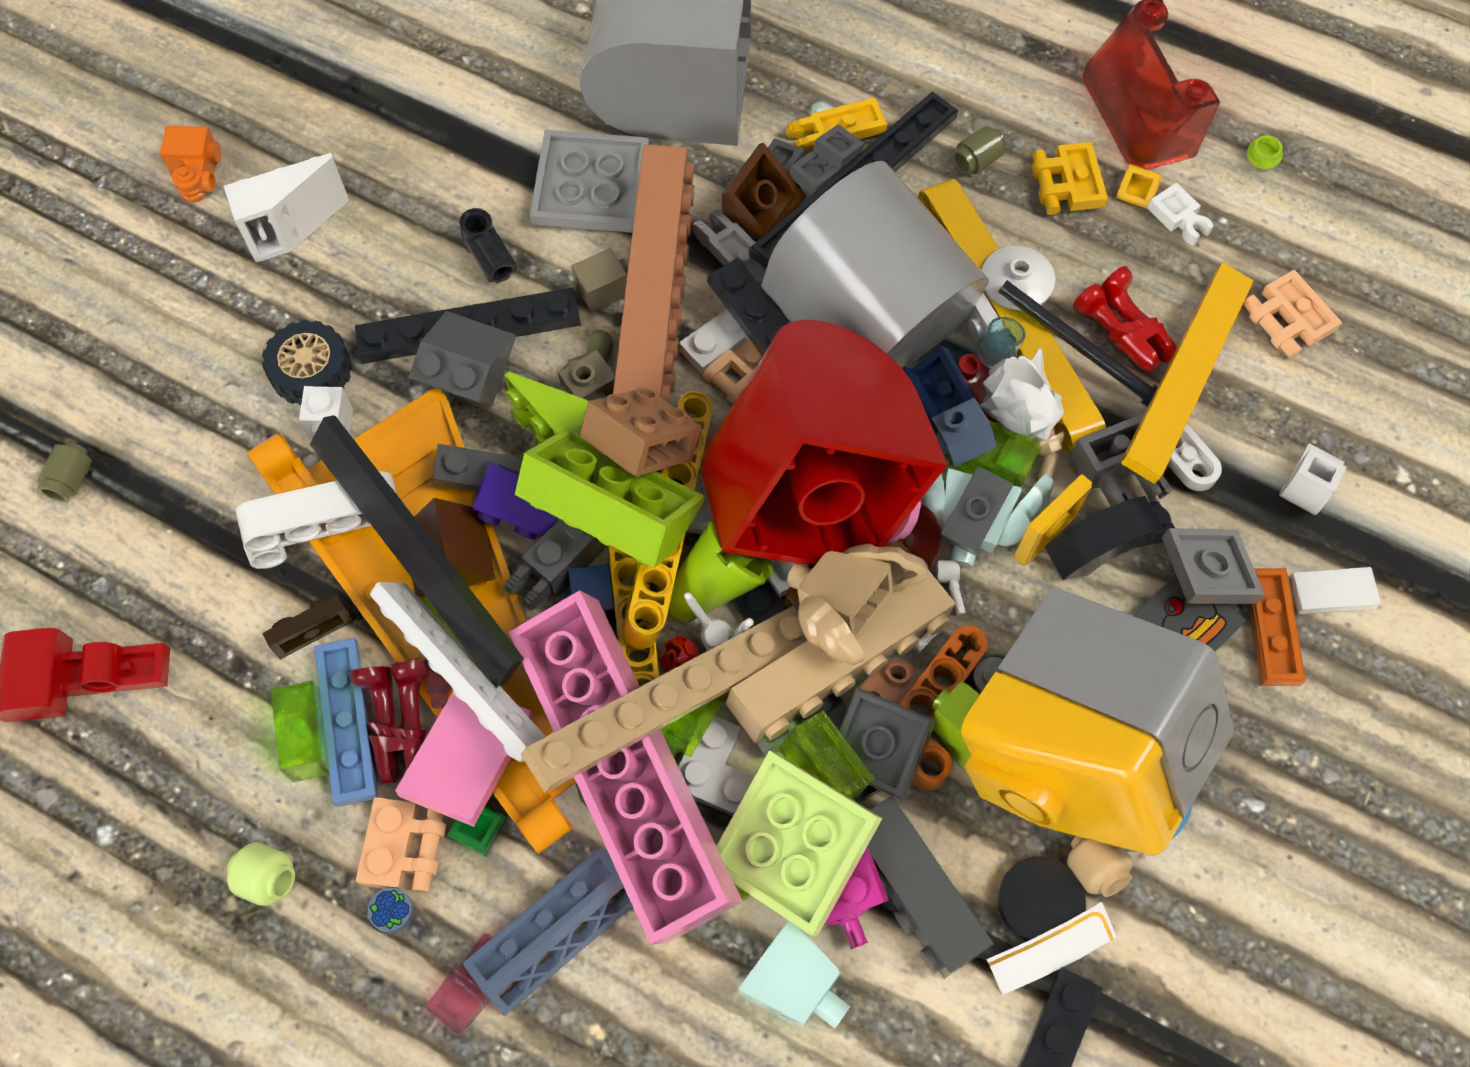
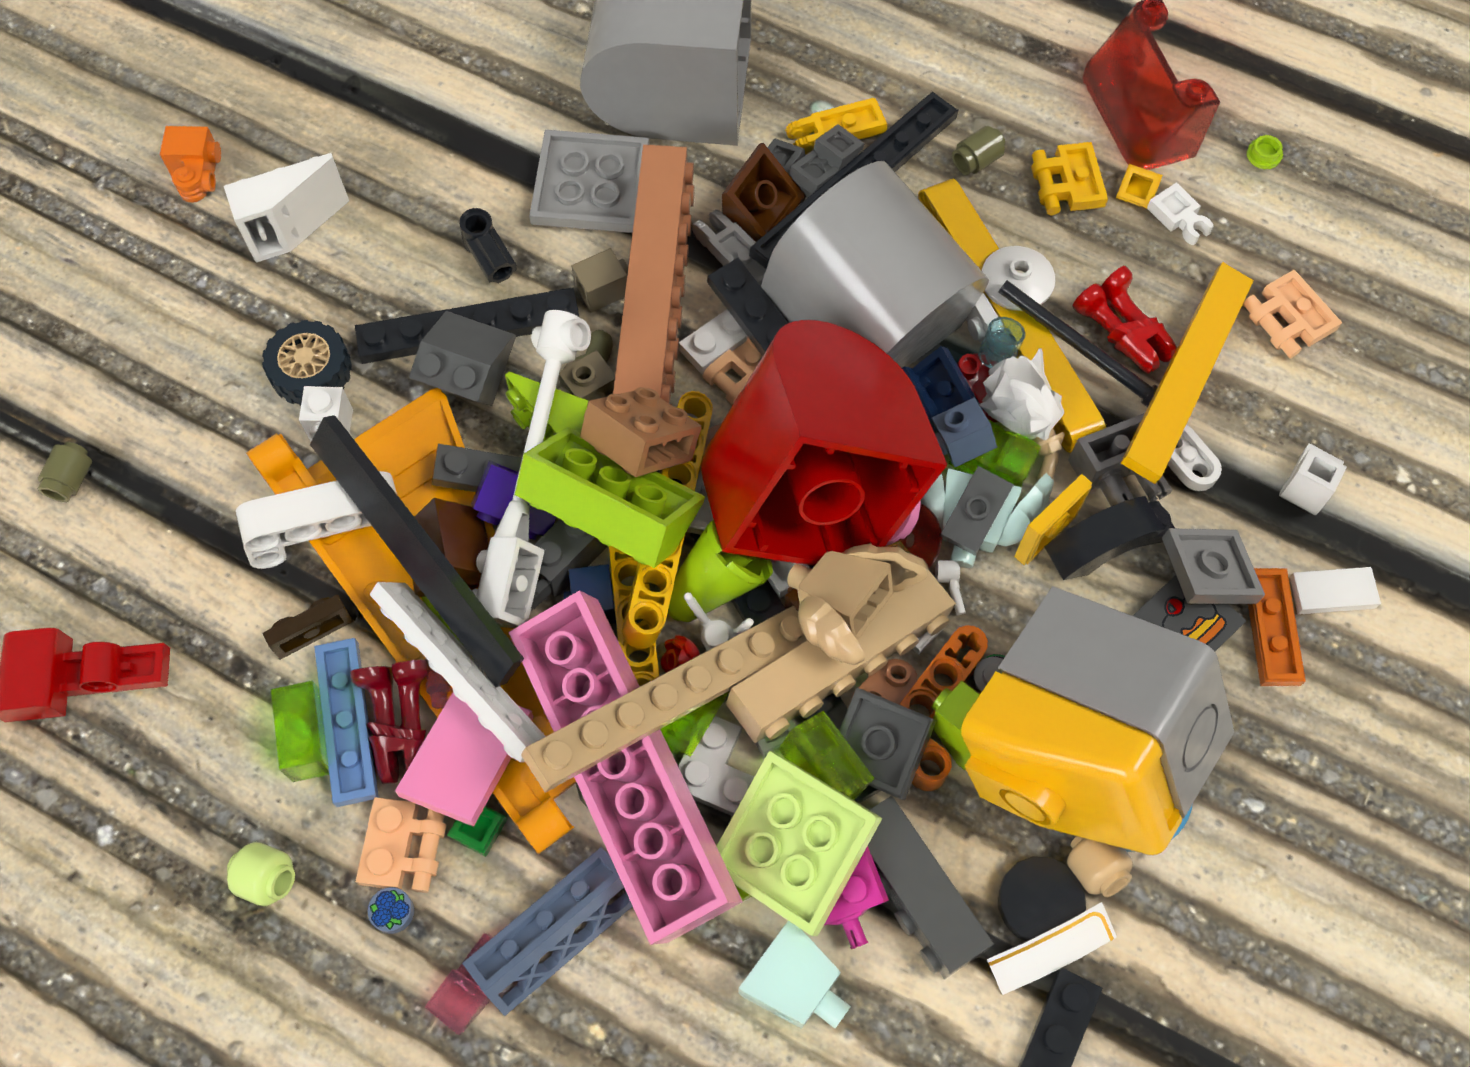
(511, 562): none -> white bar

